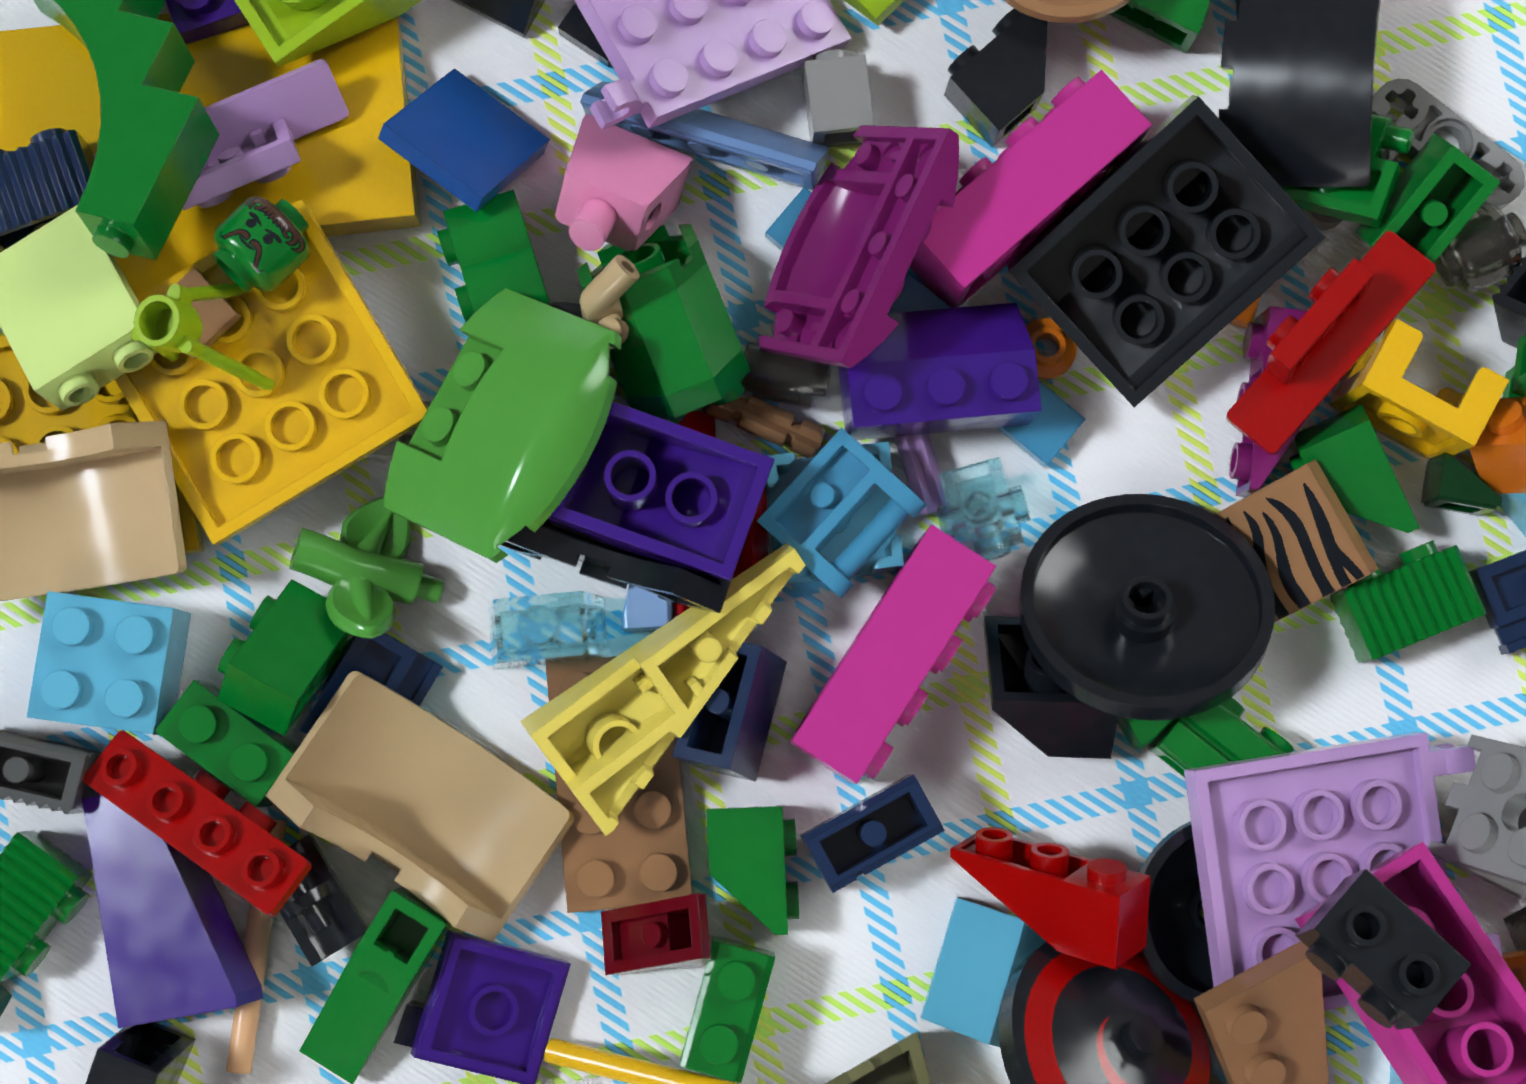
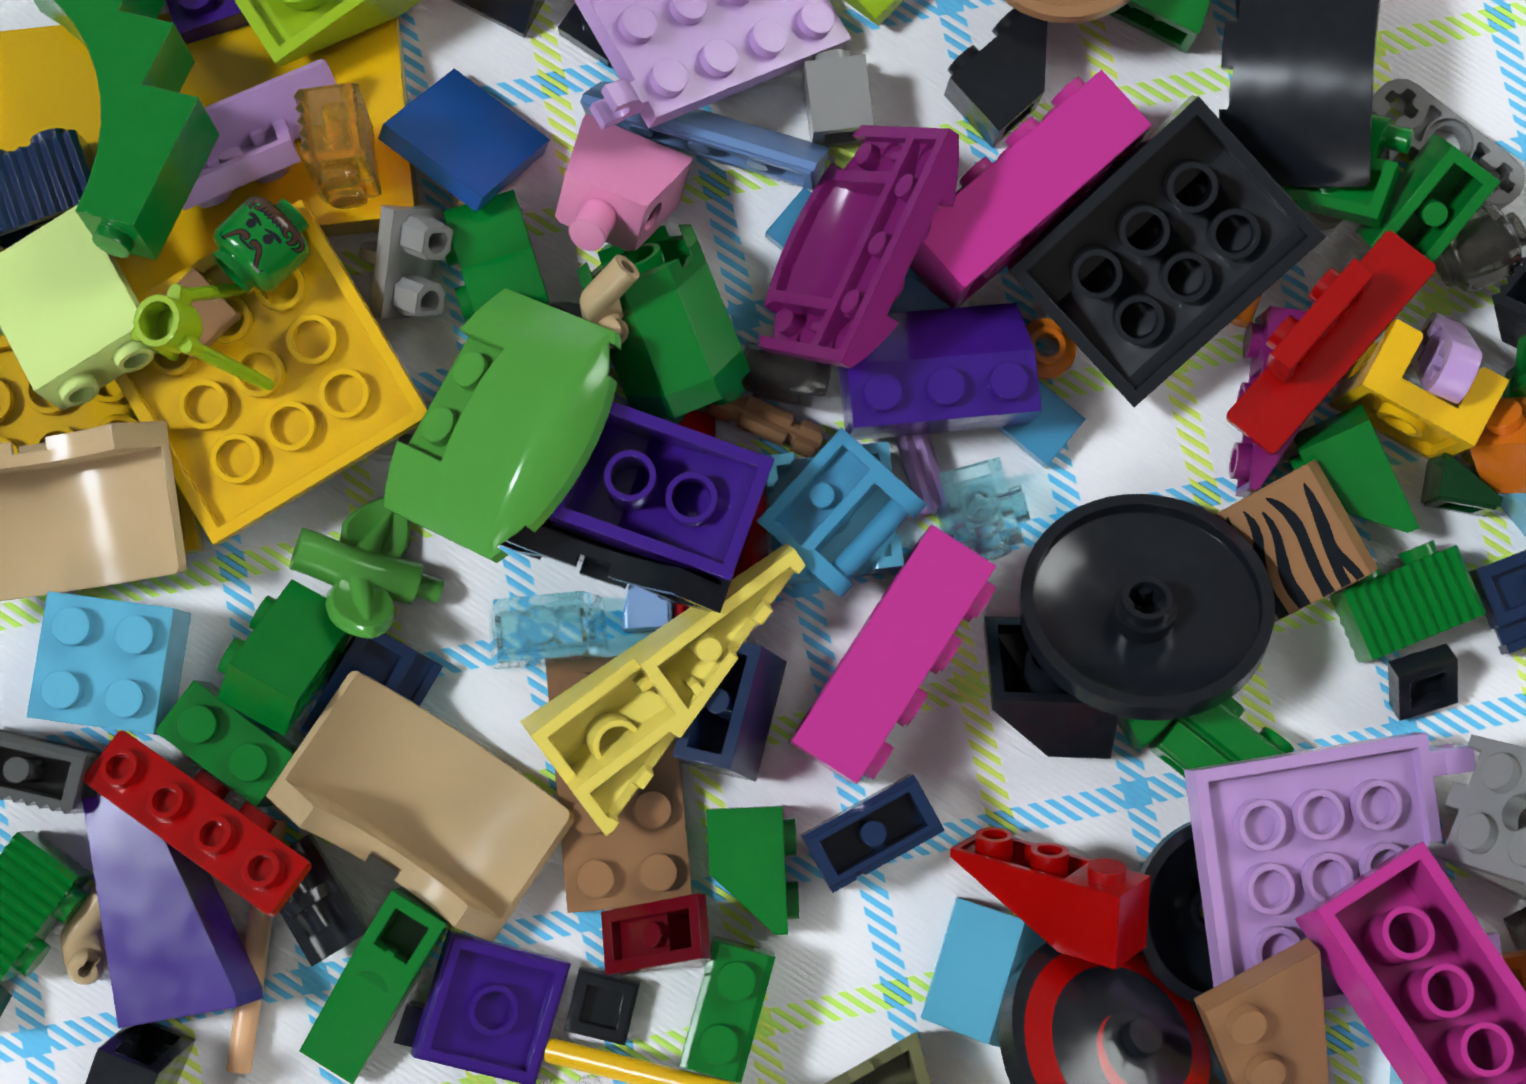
(84, 943): none -> tan arm
(338, 144): none -> clear yellow brick
(405, 262): none -> light grey hips
(602, 1006): none -> black tile
(1381, 952): black brick -> none
(1423, 682): none -> black plate
(1446, 358): none -> lavender beam

